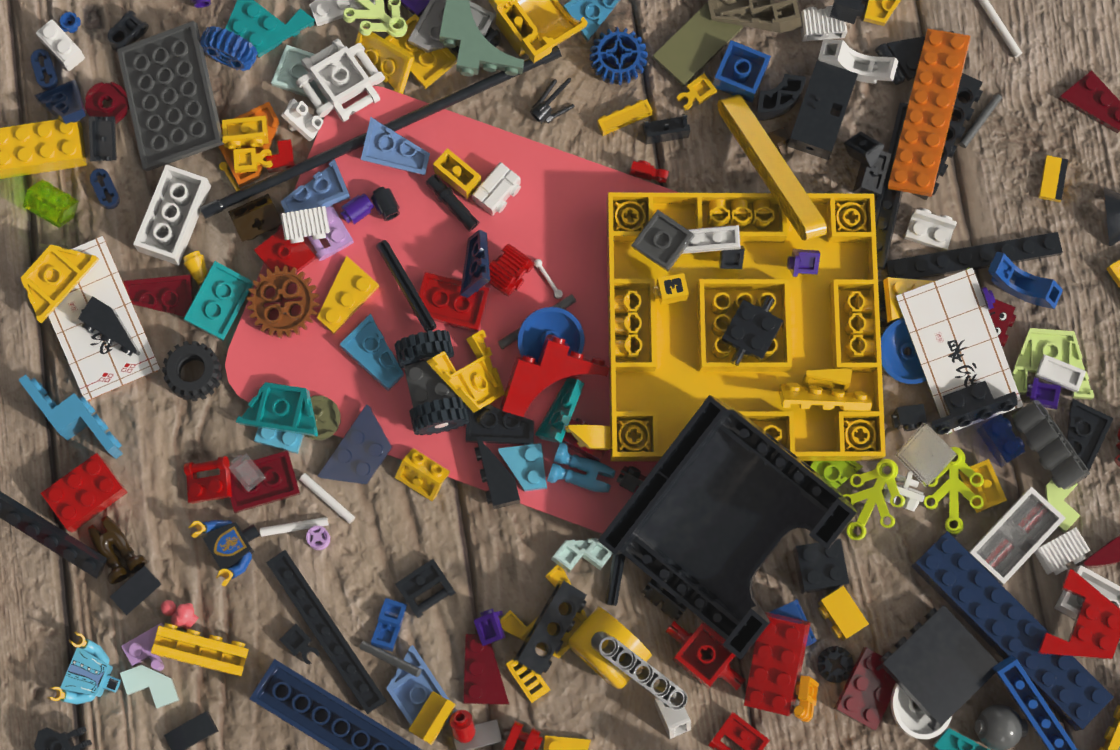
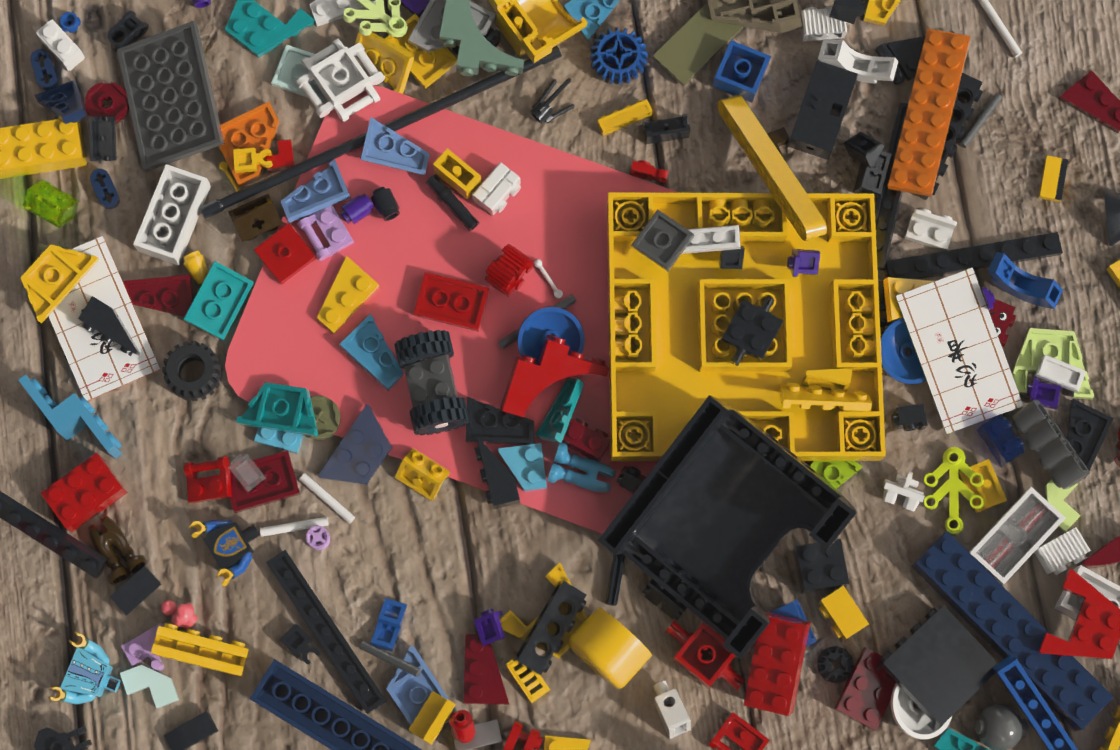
(228, 48): blue gear -> none
(245, 132): yellow bracket -> none
(280, 281): dark orange gear -> none
(301, 120): white hips -> none
(305, 223): white brick -> none
(406, 286): black axle -> none
(420, 582): black plate -> none
(475, 383): yellow wing -> none
(476, 265): dark blue wing -> none
(572, 551): light aqua tile -> none
(591, 436): yellow slope -> none
(632, 663): dark grey beam -> none
(671, 289): yellow brick -> none
(699, 90): yellow plate -> none
(781, 99): black brick -> none
(807, 694): light orange plate -> none
(874, 496): neon yellow plant -> none
(925, 454): clear tile -> none
(970, 405): black bracket -> none

